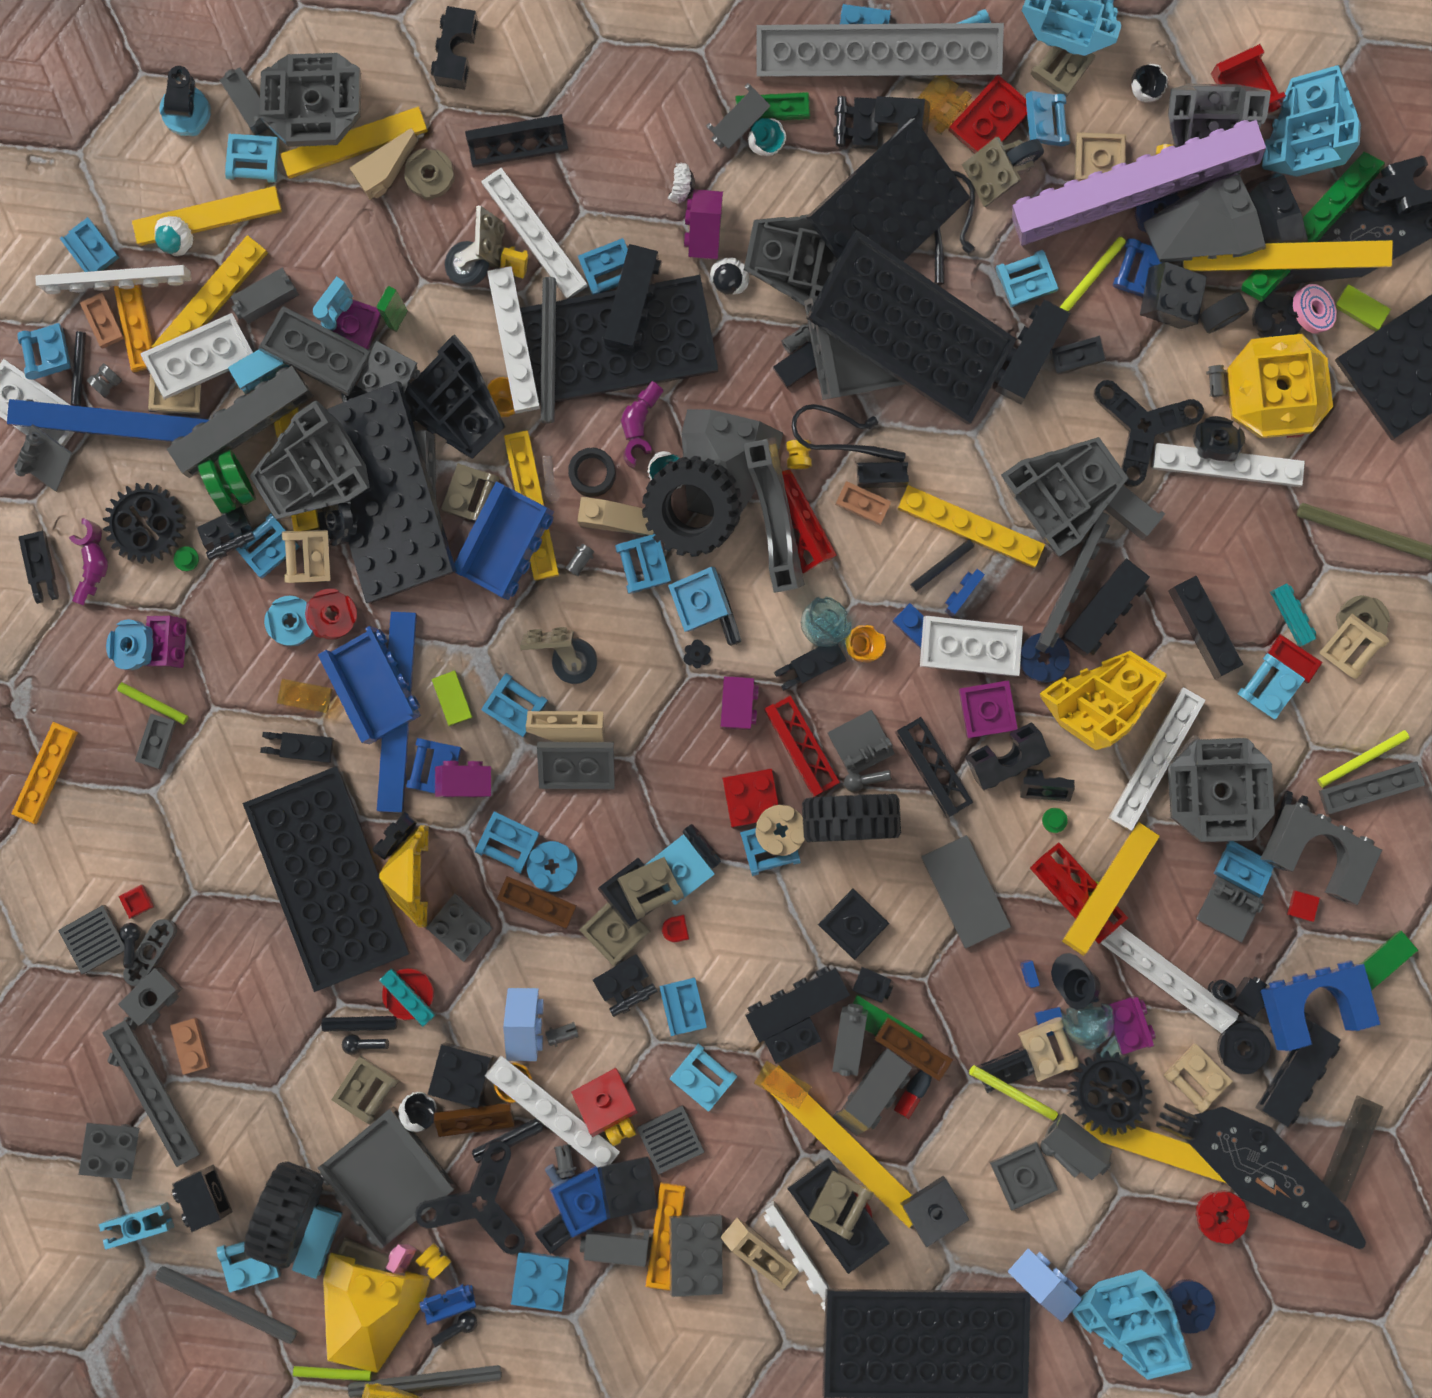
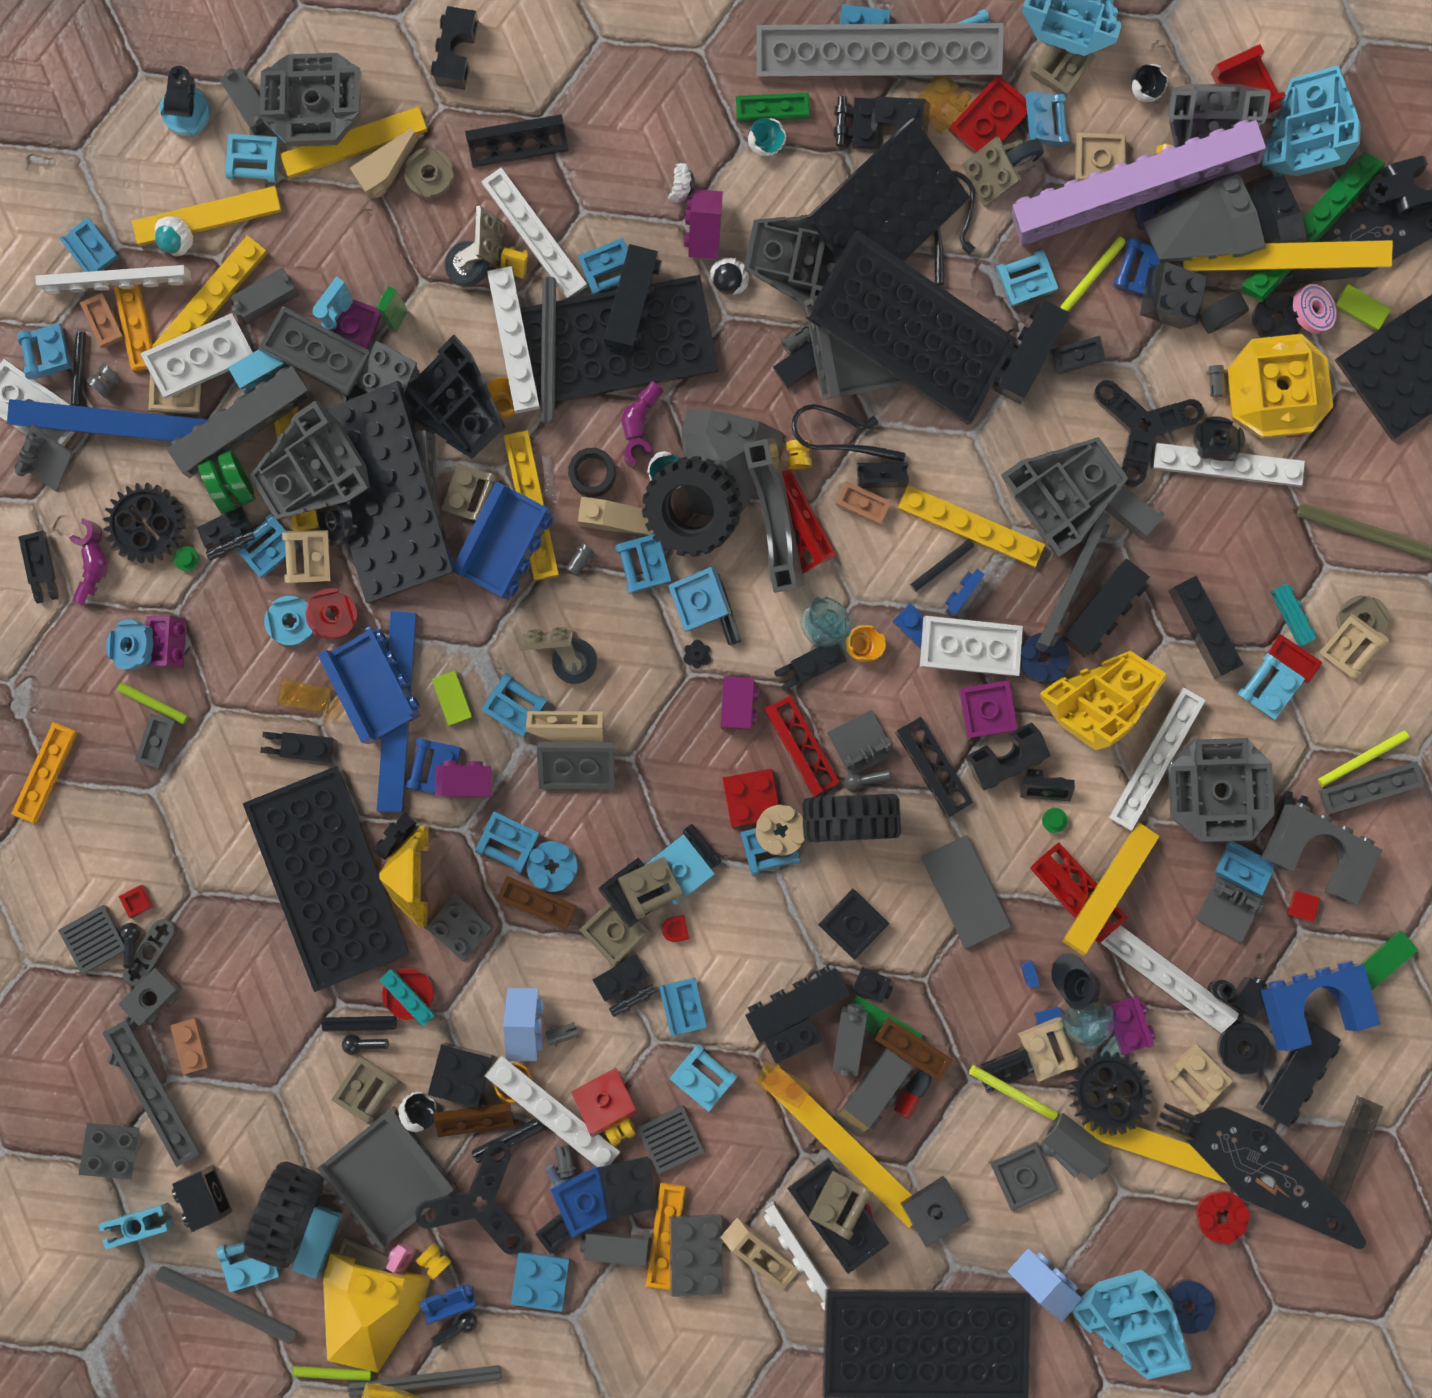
(739, 119): dark grey brick -> none

